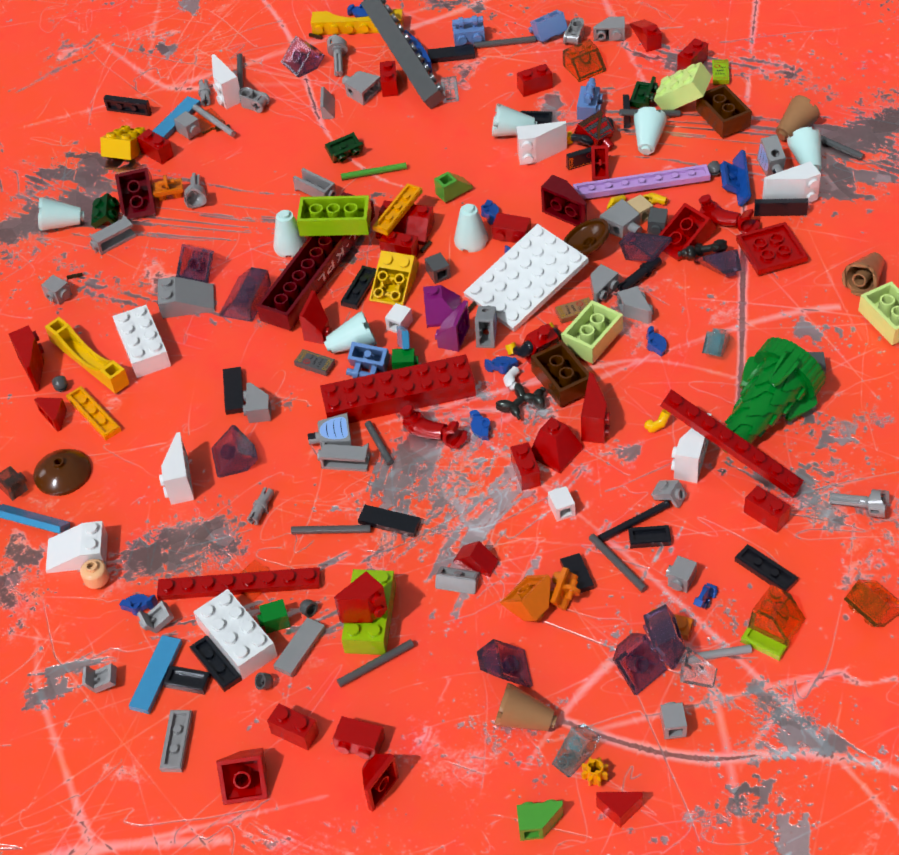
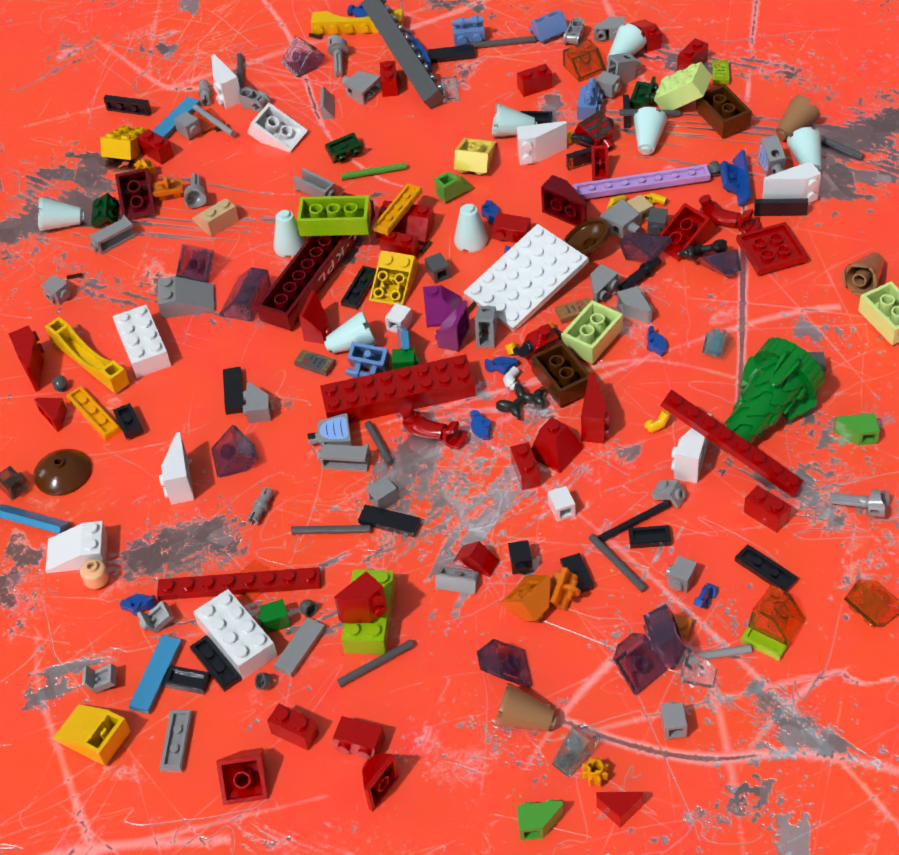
(93, 733): none -> yellow slope
(128, 421): none -> black plate
(140, 164): none -> light orange gear
(217, 217): none -> tan slope
(276, 129): none -> white slope
(383, 493): none -> light grey brick
(474, 155): none -> light yellow slope
(520, 557): none -> black brick
(608, 84): none -> light grey brick
(623, 66): none -> light grey torso
(627, 40): none -> light aqua cone
(858, 429): none -> bright green slope

